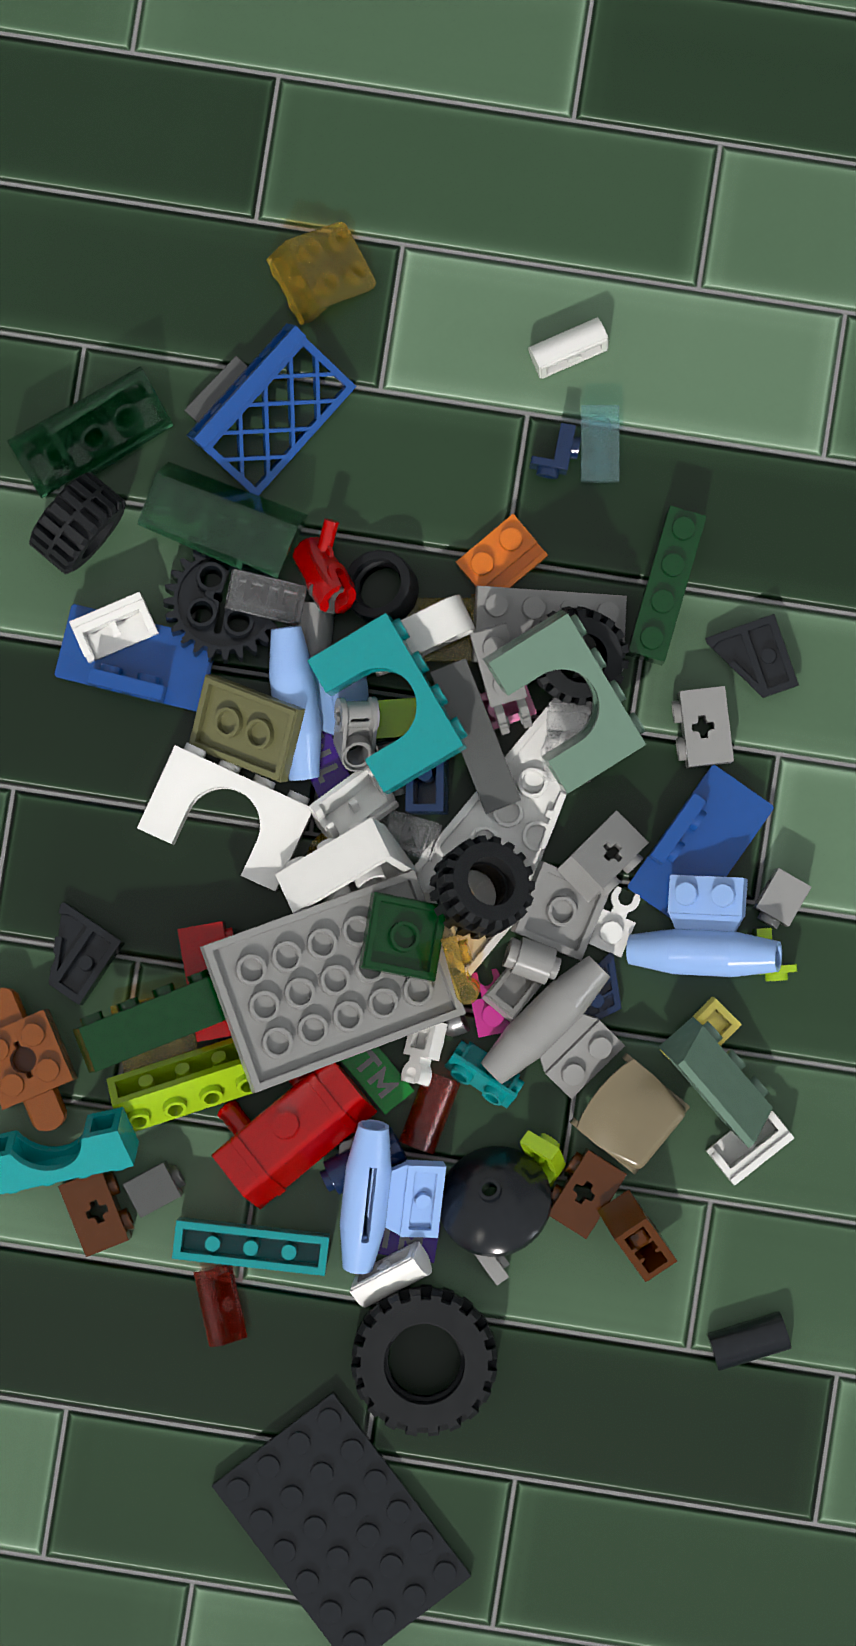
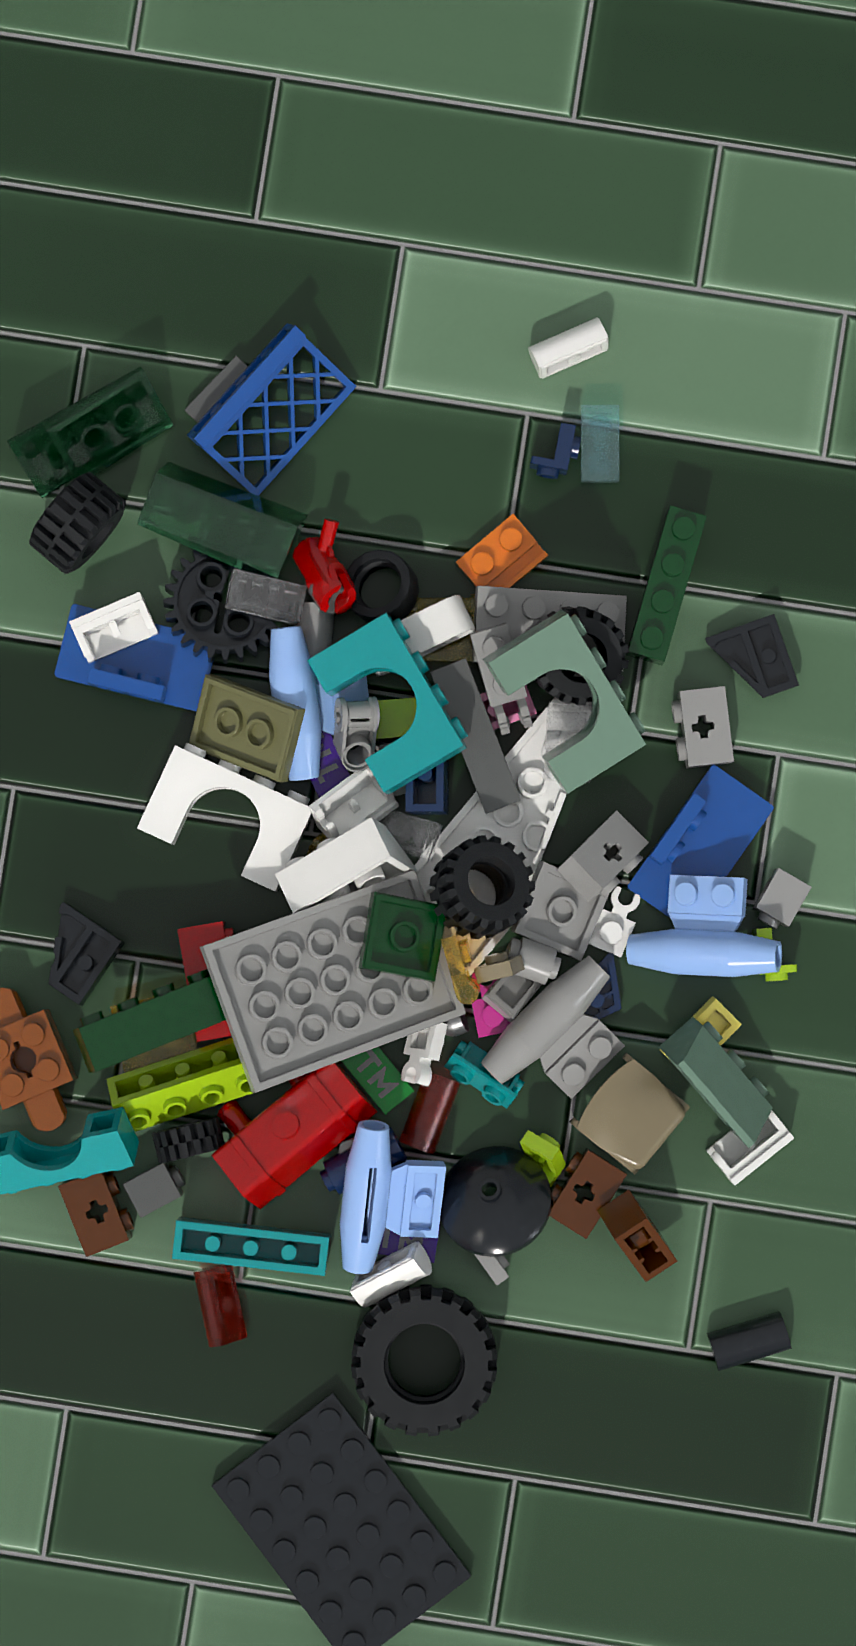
(188, 1140): none -> black tyre
(320, 270): clear yellow bracket -> none
(498, 966): none -> dark tan plate

